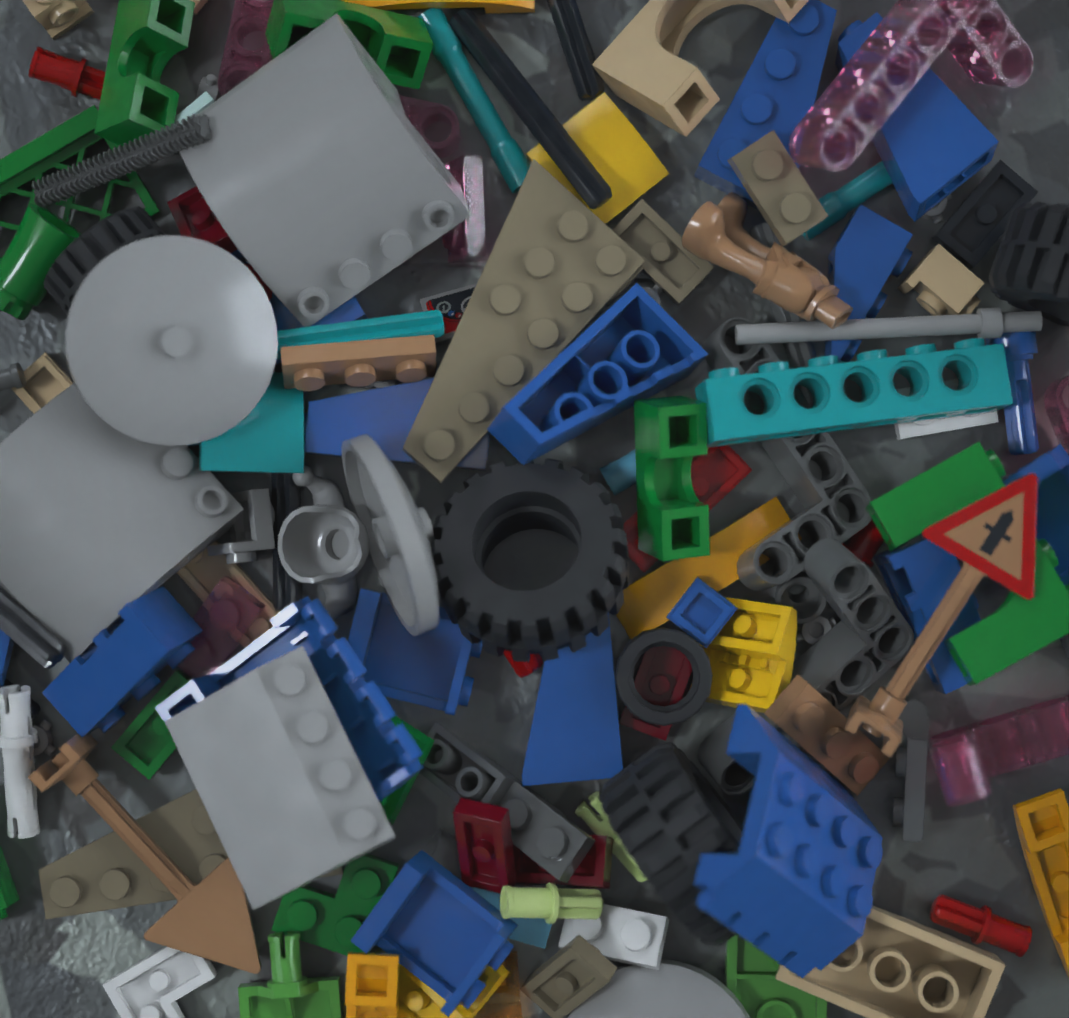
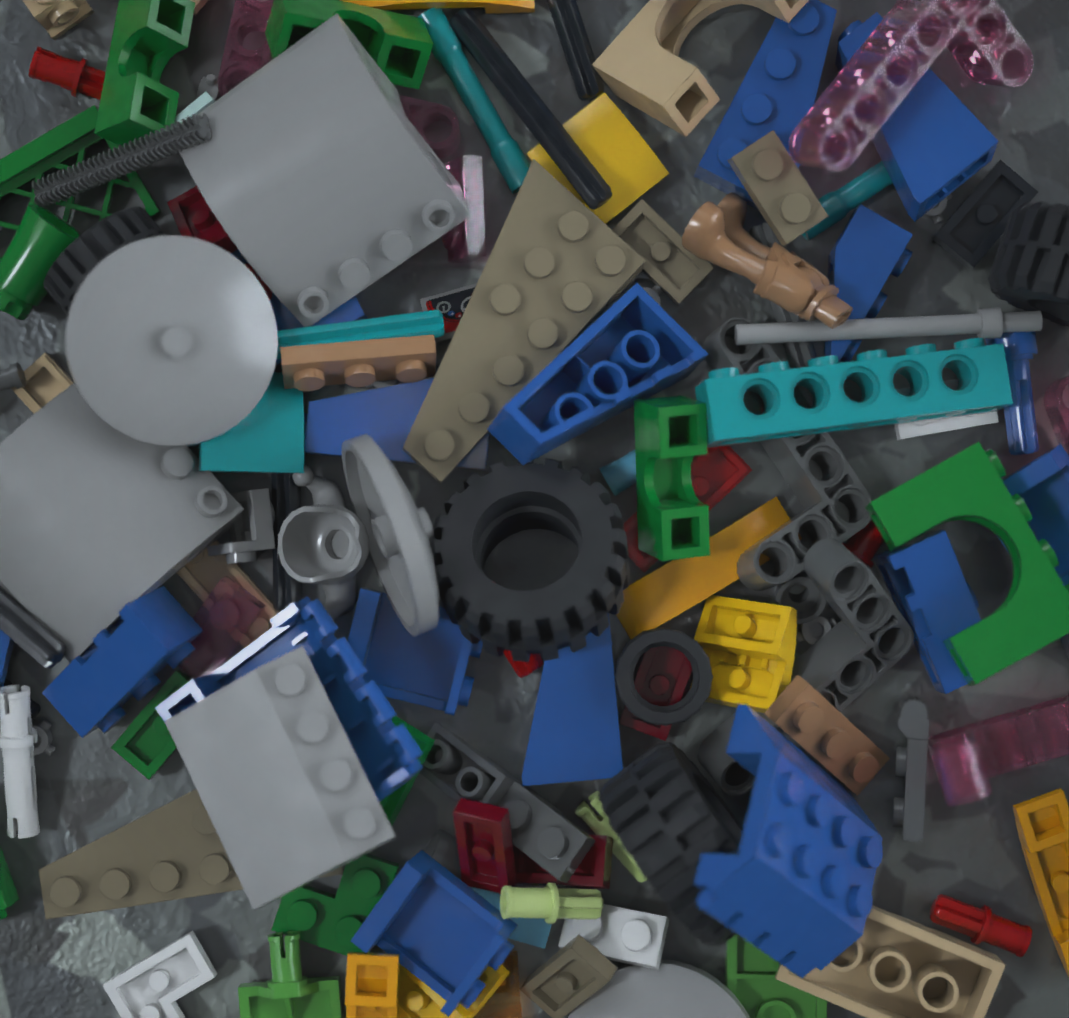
(209, 916): medium nougat piece -> none
(701, 612): blue tile -> none
(943, 284): tan brick -> none
(992, 540): medium nougat piece -> none

